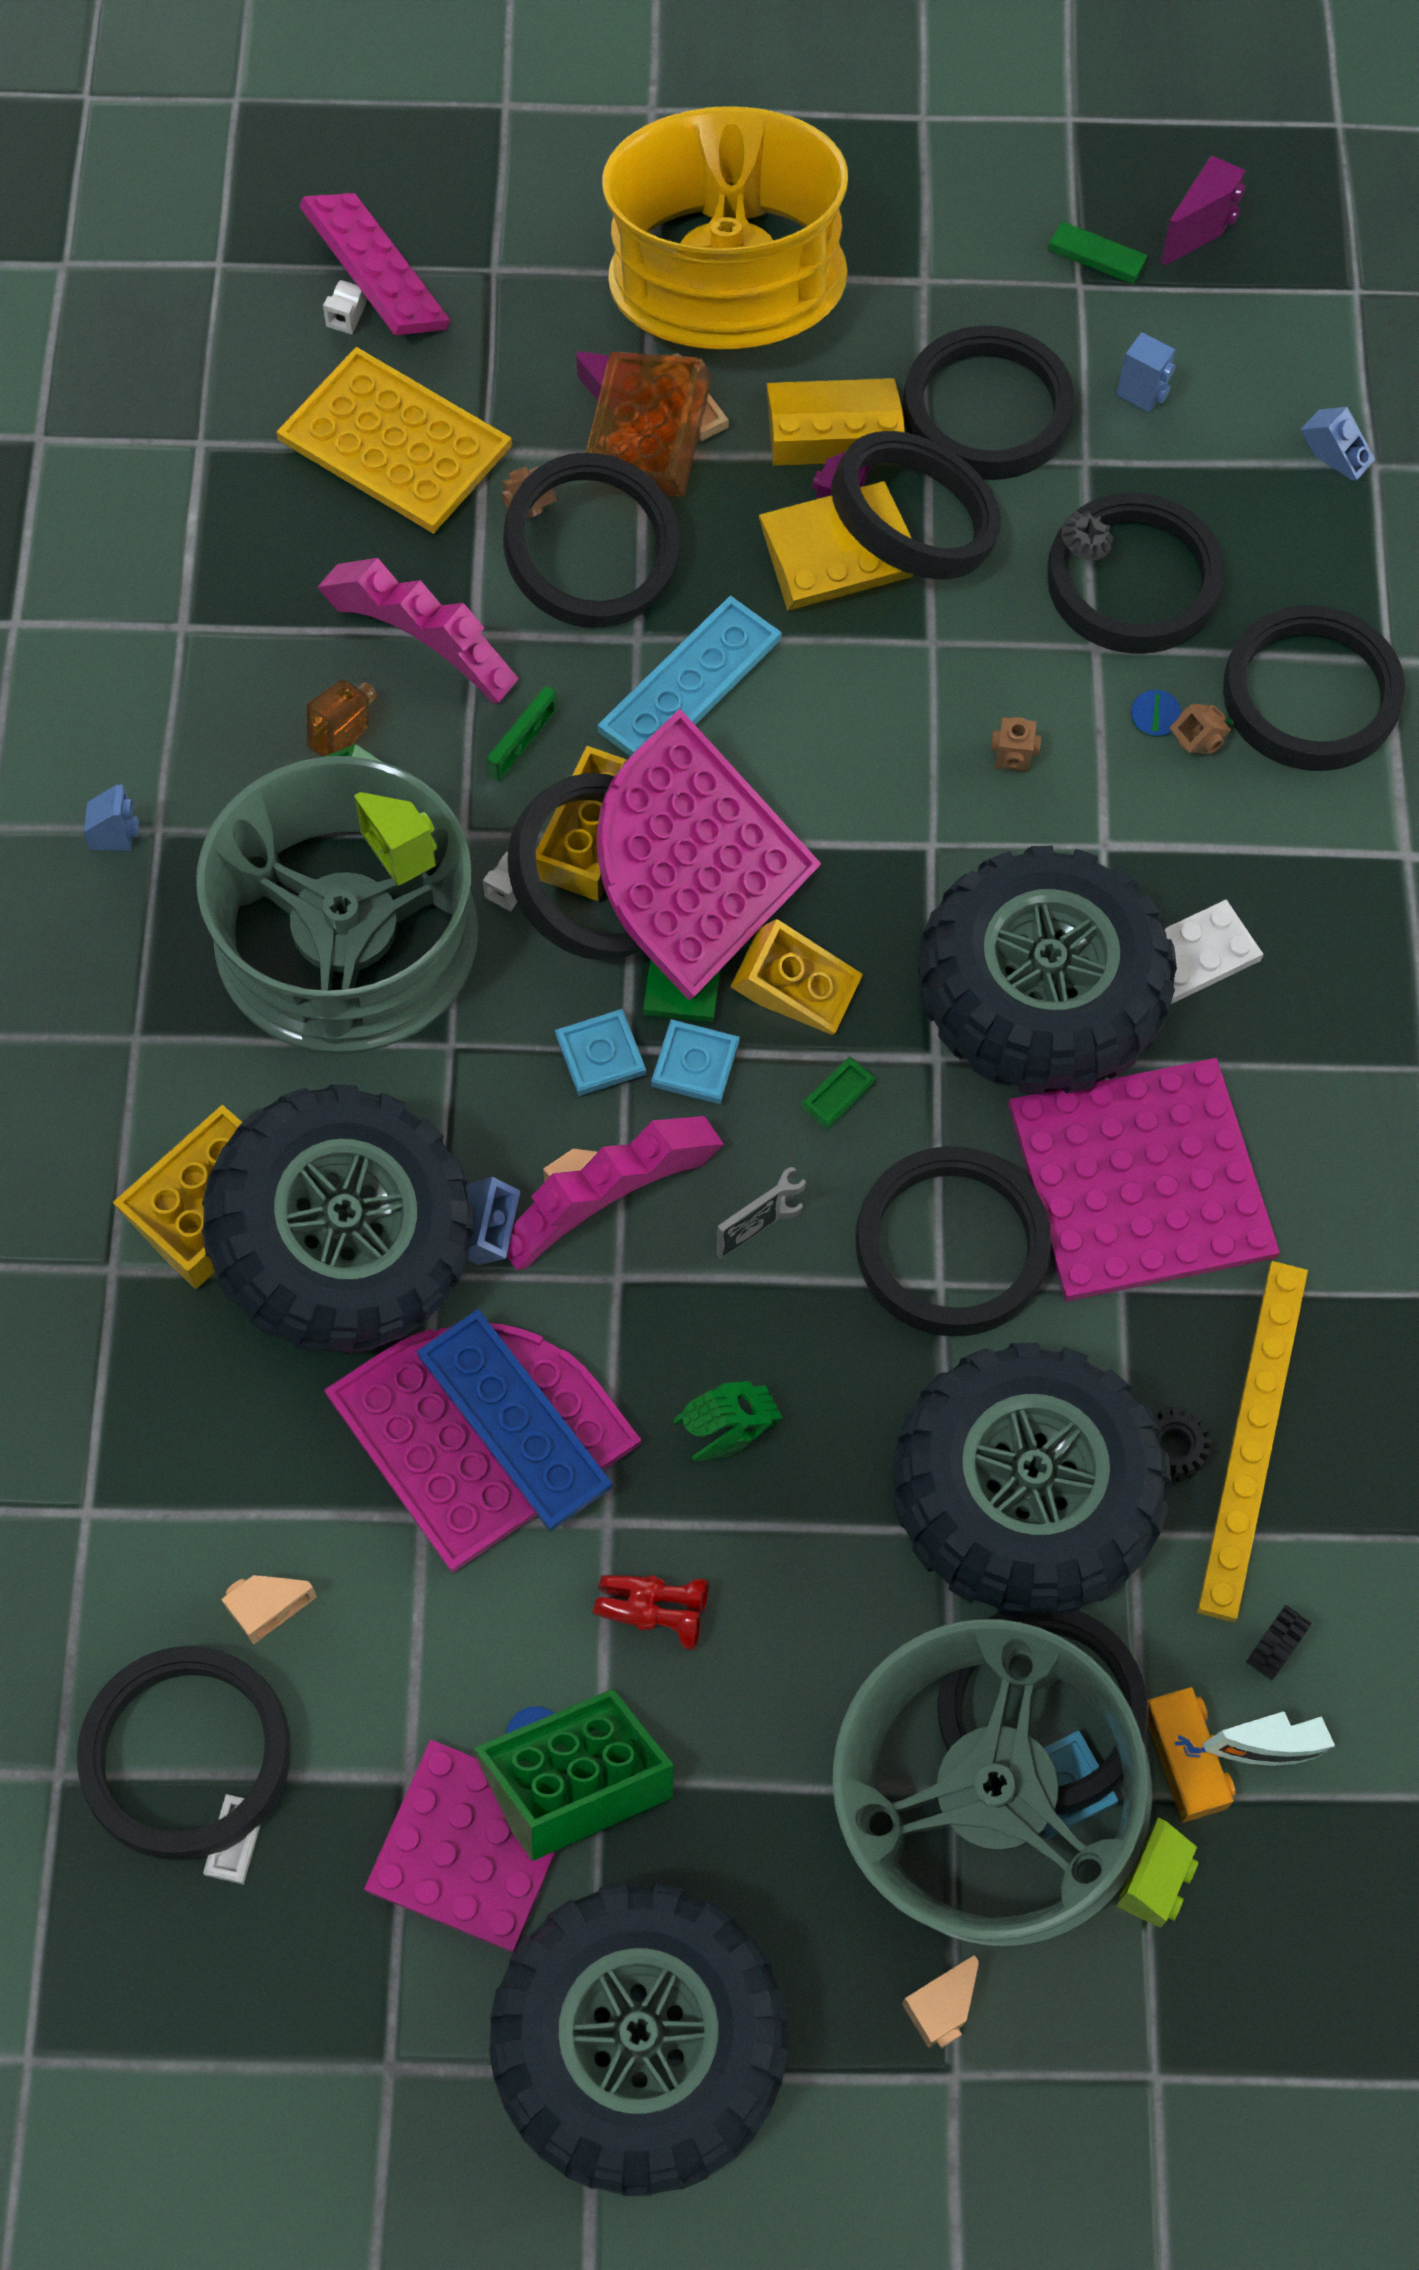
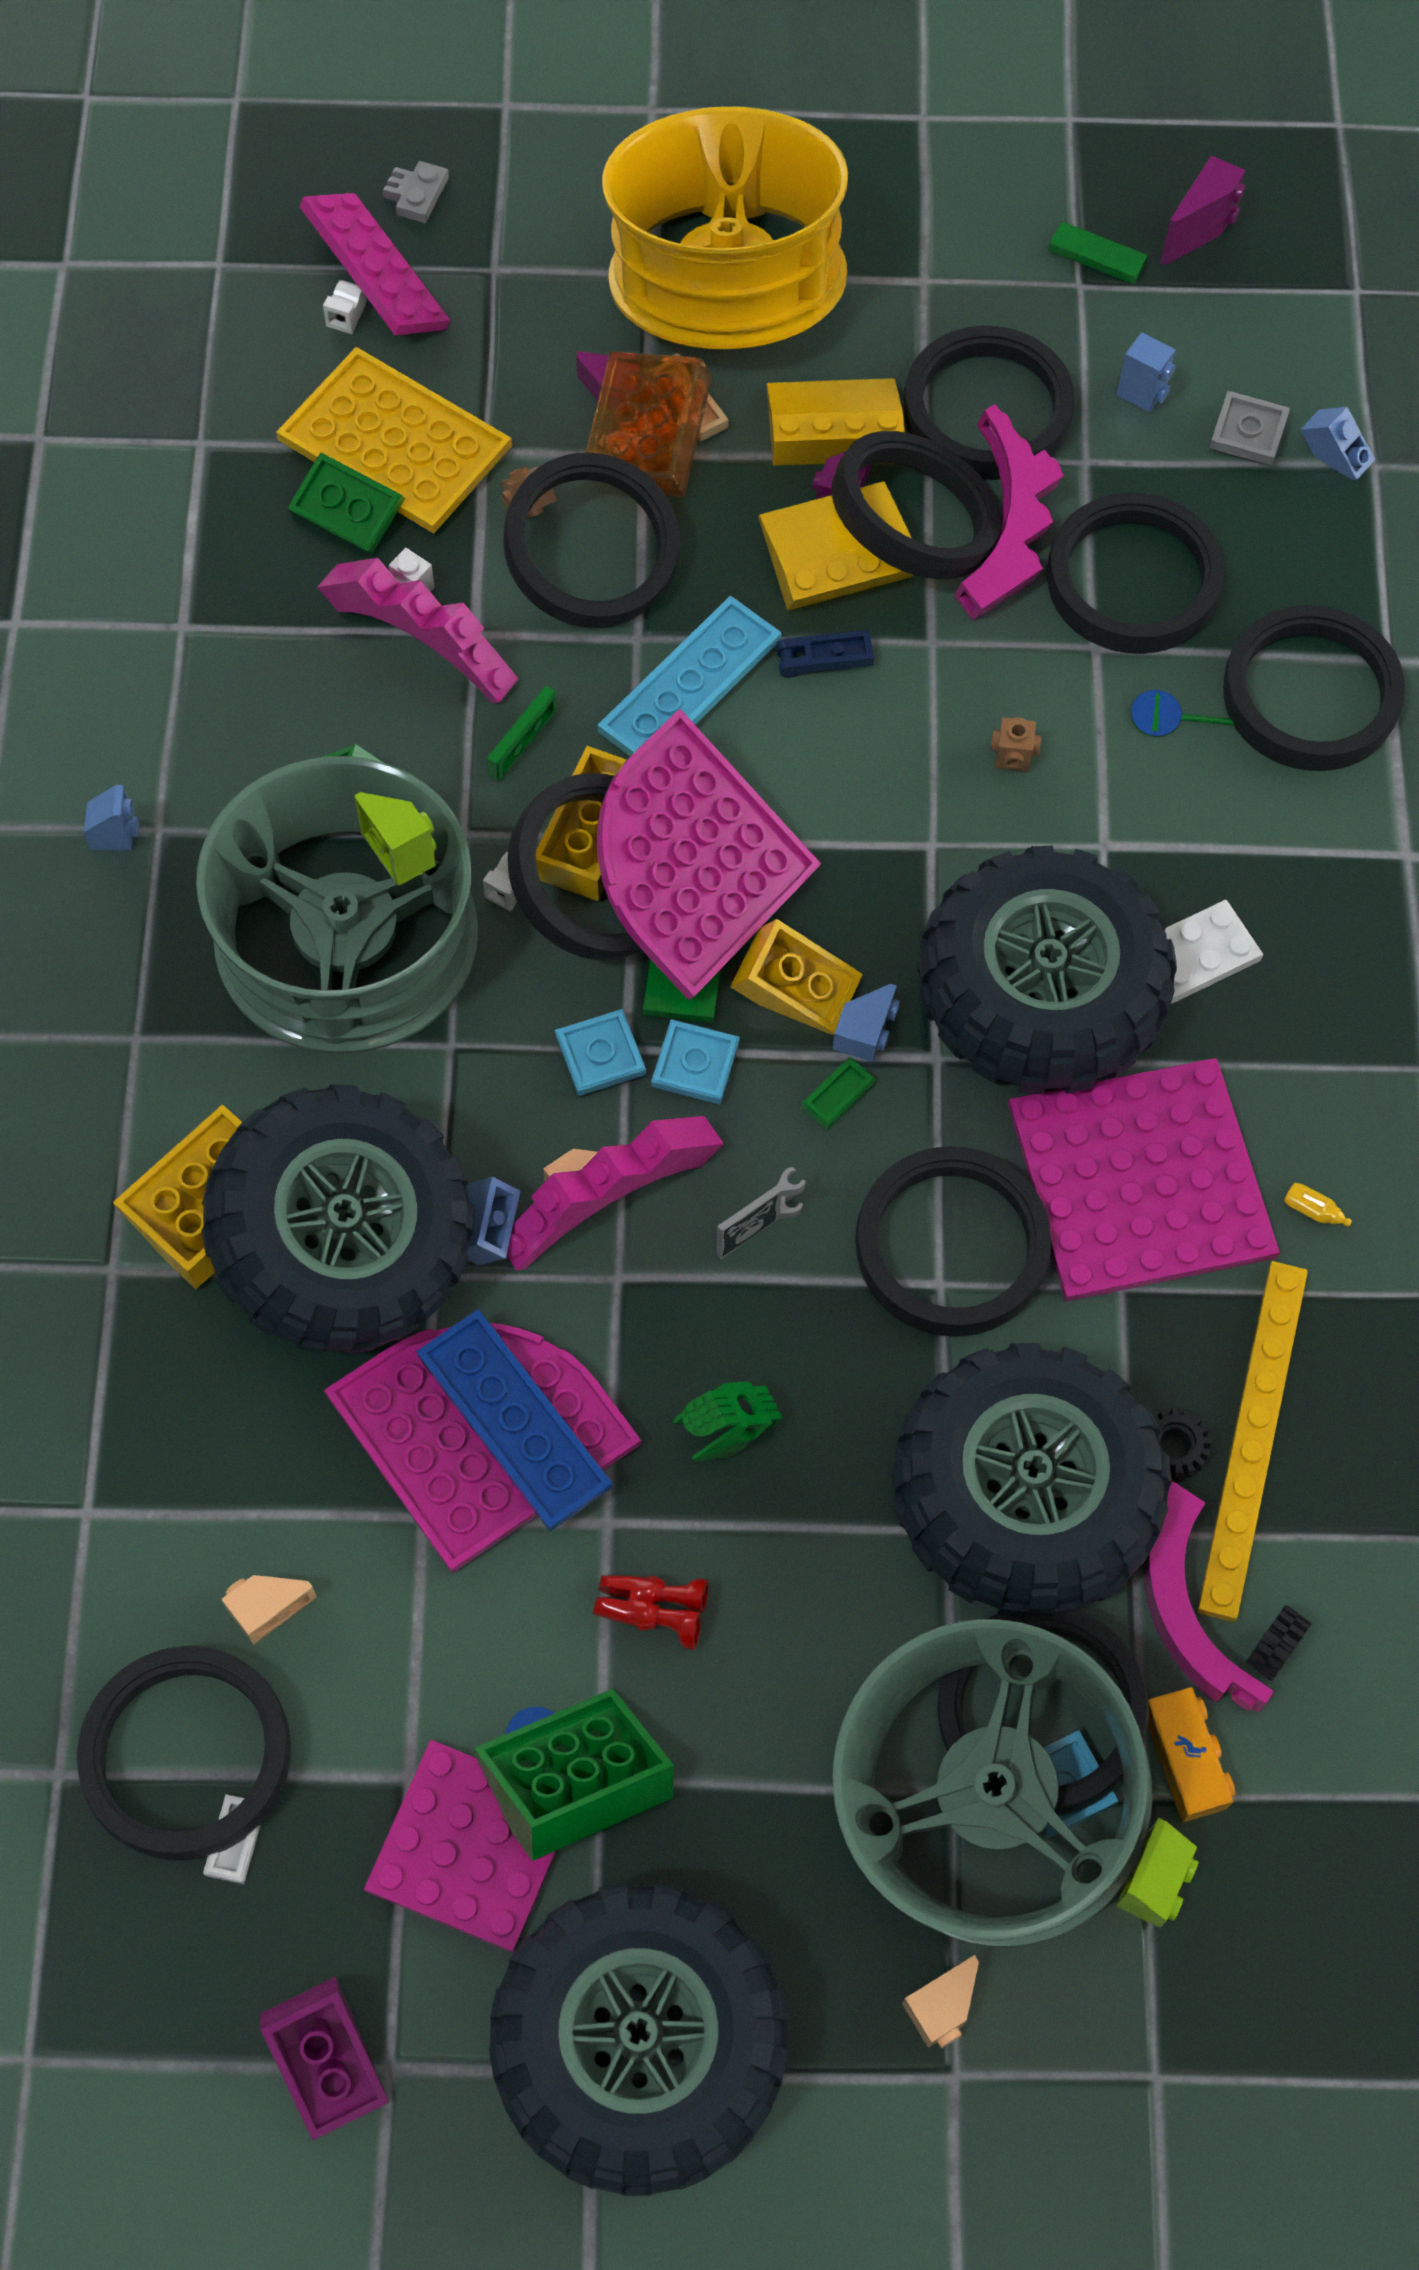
(323, 2058): none -> magenta slope
(338, 716): clear orange torso -> none
(346, 503): none -> green tile
(411, 567): none -> white brick
(416, 190): none -> light grey hinge
(825, 652): none -> dark blue plate
(864, 1022): none -> medium blue slope
(1023, 521): none -> dark pink arch
(1078, 541): dark grey gear -> none
(1176, 1619): none -> dark pink arch
(1200, 729): medium nougat brick -> none
(1249, 428): none -> light grey plate
(1272, 1741): light aqua slope -> none
(1315, 1205): none -> yellow piece

